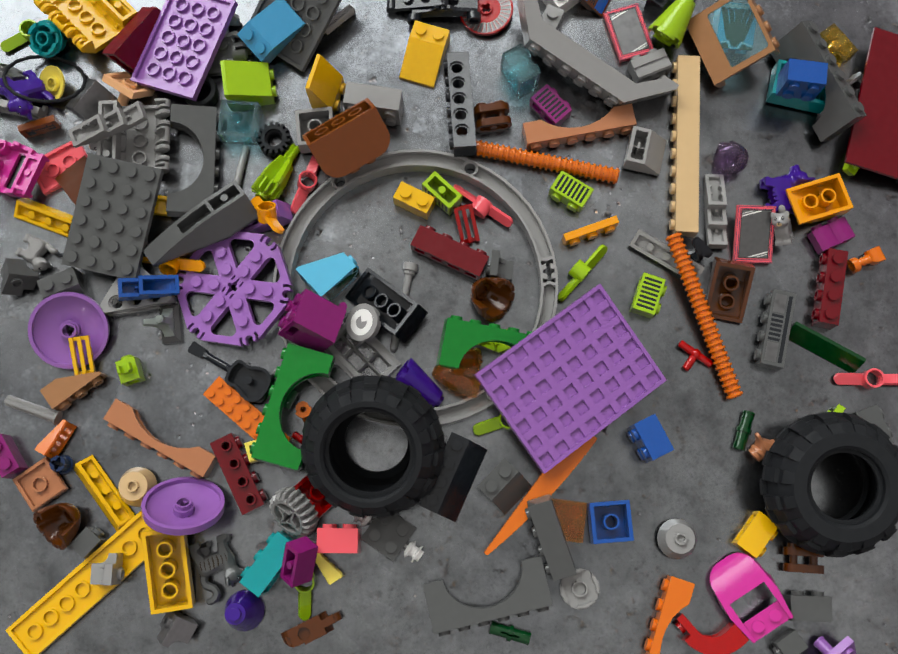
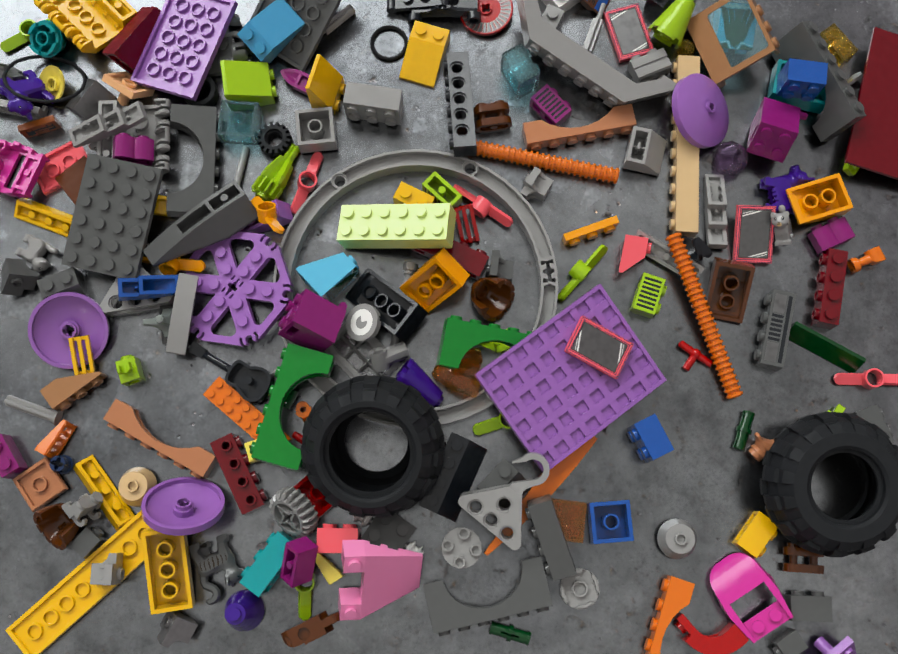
(83, 507): none -> light grey piece
(133, 149): none -> magenta brick
(182, 314): none -> light grey slope
(296, 78): none -> magenta plate
(349, 140): dark orange brick -> none
(381, 29): none -> black tyre
(384, 357): none -> light grey piece
(384, 577): none -> bright pink wedge
(396, 226): none -> yellowish green brick
(435, 280): none -> light orange slope
(461, 547): none -> light grey brick
(506, 517): none -> light grey piece
(536, 185): none -> light grey brick
(570, 192): lime brick -> none
(594, 29): none -> light grey axle
(598, 347): none -> tile
(634, 251): none -> coral slope
(686, 48): none -> clear yellow plate
(700, 111): none -> medium lavender dish
(774, 129): none -> magenta container

